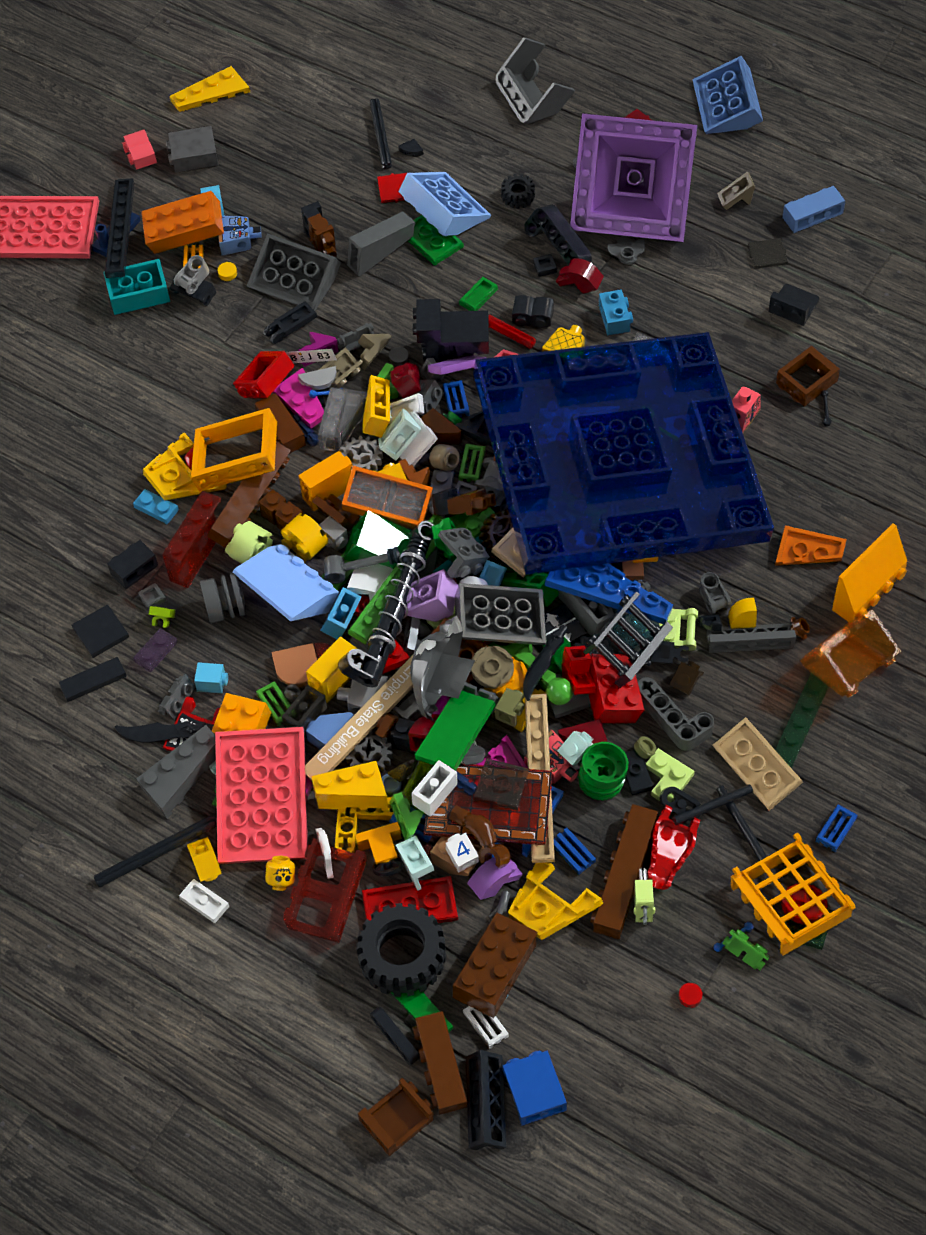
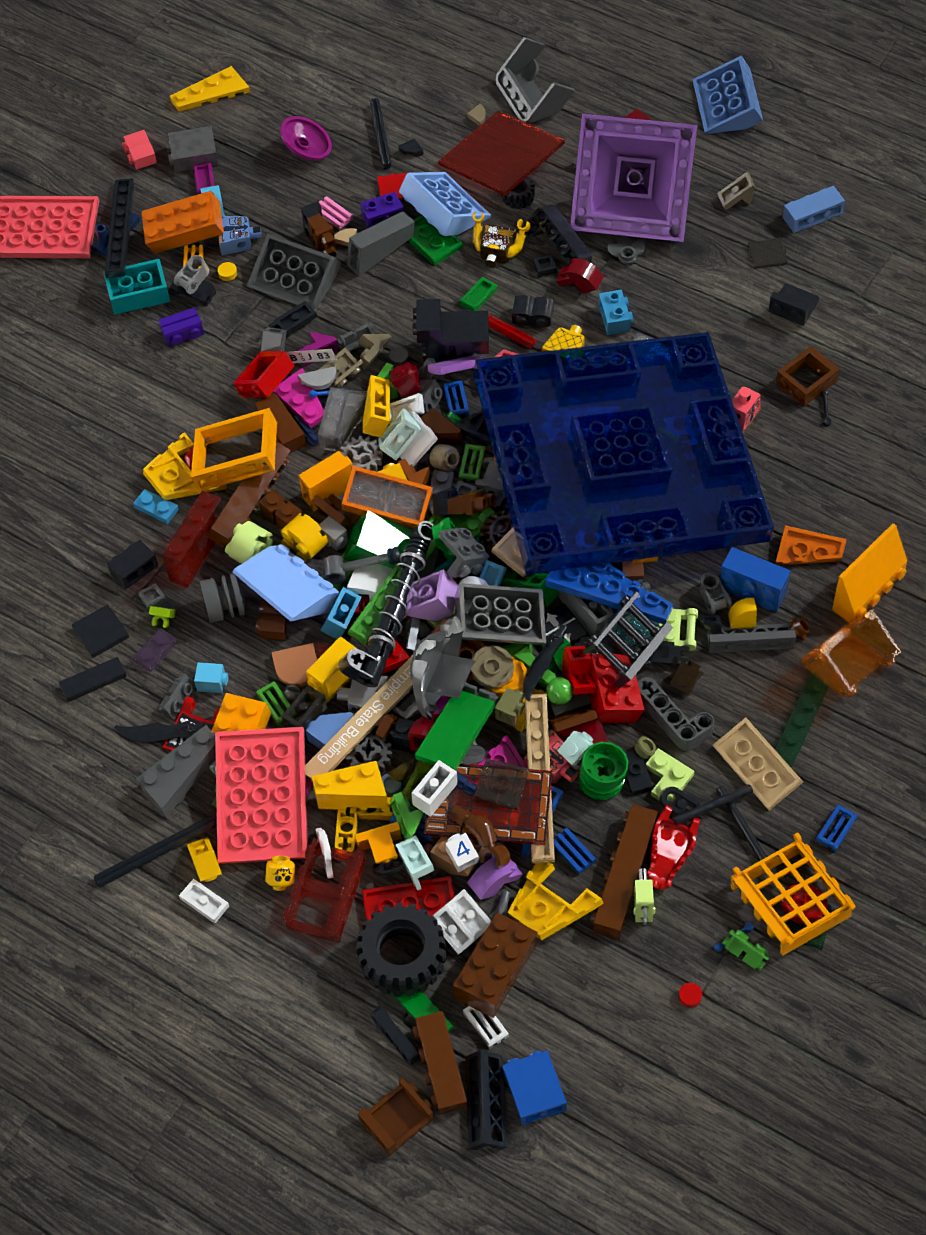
(181, 327): none -> dark purple brick
(203, 176): none -> magenta tile
(272, 339): none -> dark grey brick
(272, 623): none -> reddish brown brick
(305, 138): none -> magenta dish
(336, 211): none -> bright pink tile
(342, 236): none -> tan tile
(380, 209): none -> dark purple brick
(462, 921): none -> white slope
(477, 115): none -> dark tan tile
(497, 242): none -> torso
(501, 152): none -> clear red piece
(572, 719): none -> reddish brown tile
(754, 578): none -> blue brick

